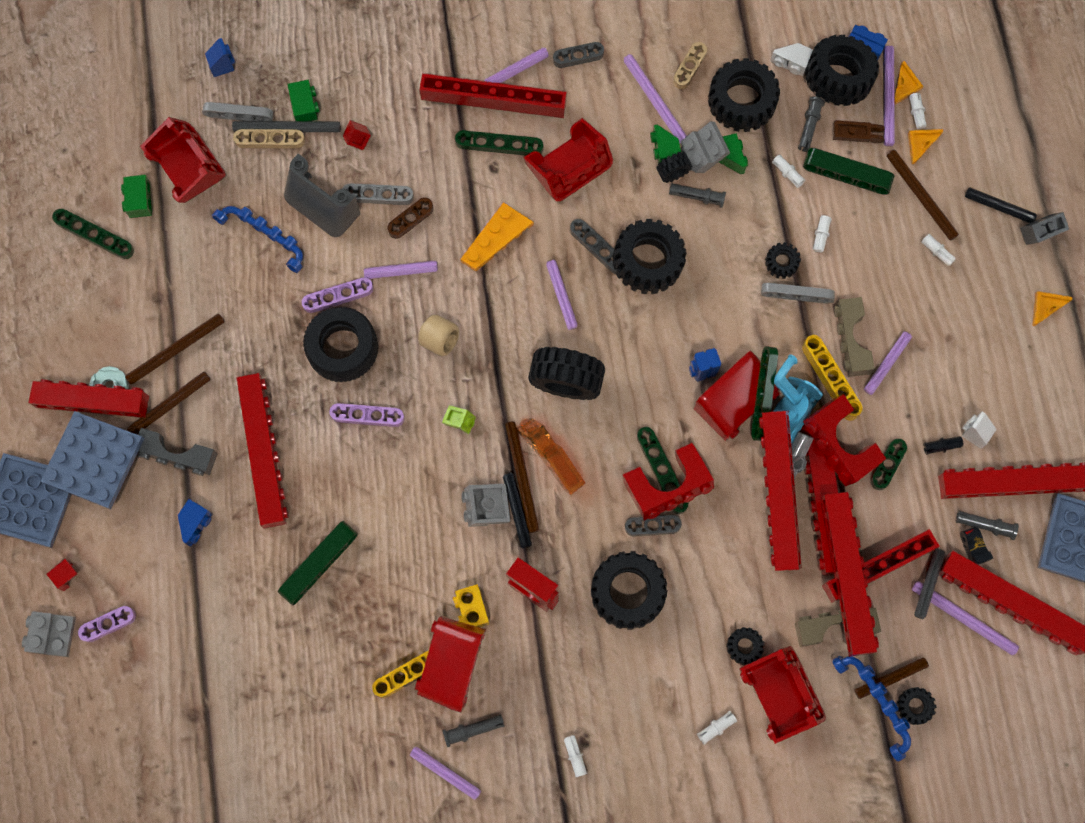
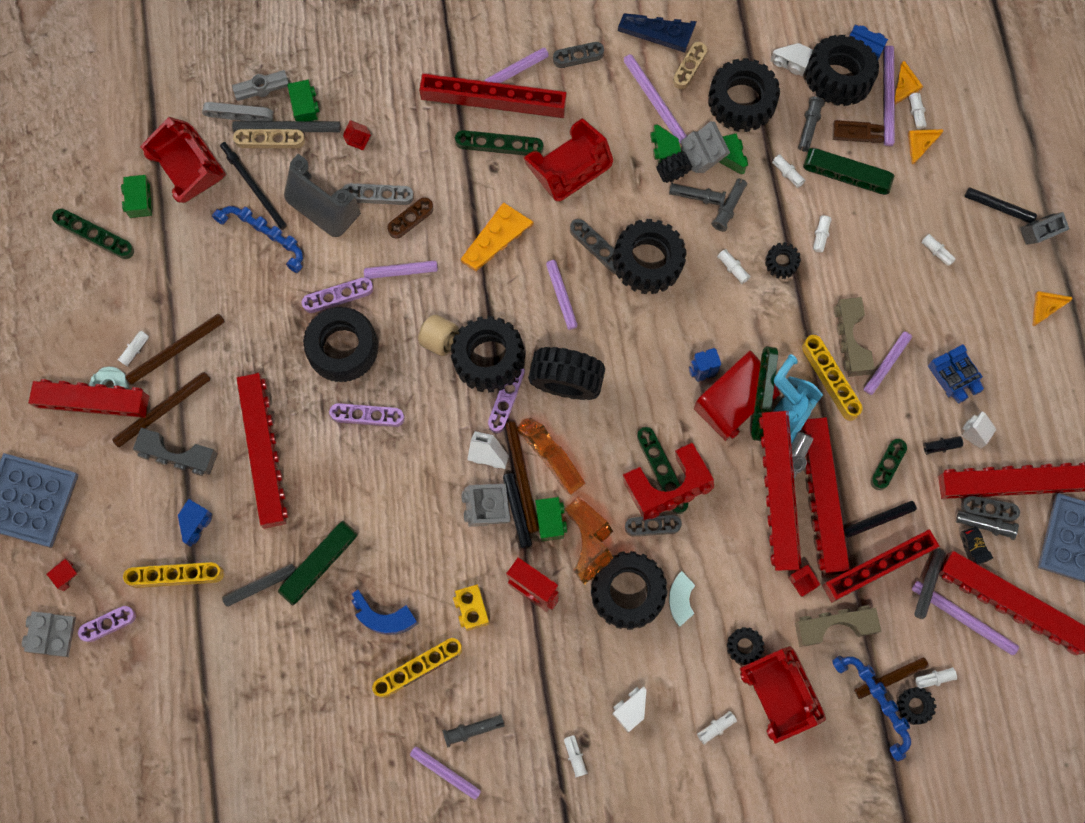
(92, 460): sand blue plate -> none
(133, 348): none -> white axle
(164, 572): none -> yellow beam
(220, 58): blue slope -> none
(233, 159): none -> black bar
(250, 88): none -> light grey piece
(258, 585): none -> dark grey axle
(383, 624): none -> blue arch
(450, 663): red windscreen -> none
(459, 419): lime bracket -> none
(487, 450): none -> white slope
(488, 331): none -> black tyre
(508, 398): none -> lavender beam
(550, 520): none -> green brick
(593, 531): none -> clear orange arch
(632, 711): none -> white slope
(659, 31): none -> dark blue wing
(679, 599): none -> light aqua tile
(727, 211): none -> dark grey pin
(733, 266): none -> white pin
(798, 293): light grey beam -> none
(804, 580): none -> red panel
(823, 427): red arch -> none
(848, 574): red brick -> none
(880, 519): none -> black axle
(922, 195): reddish brown axle -> none
(936, 678): none -> white axle
(956, 373): none -> blue hips
(976, 501): none -> dark grey beam

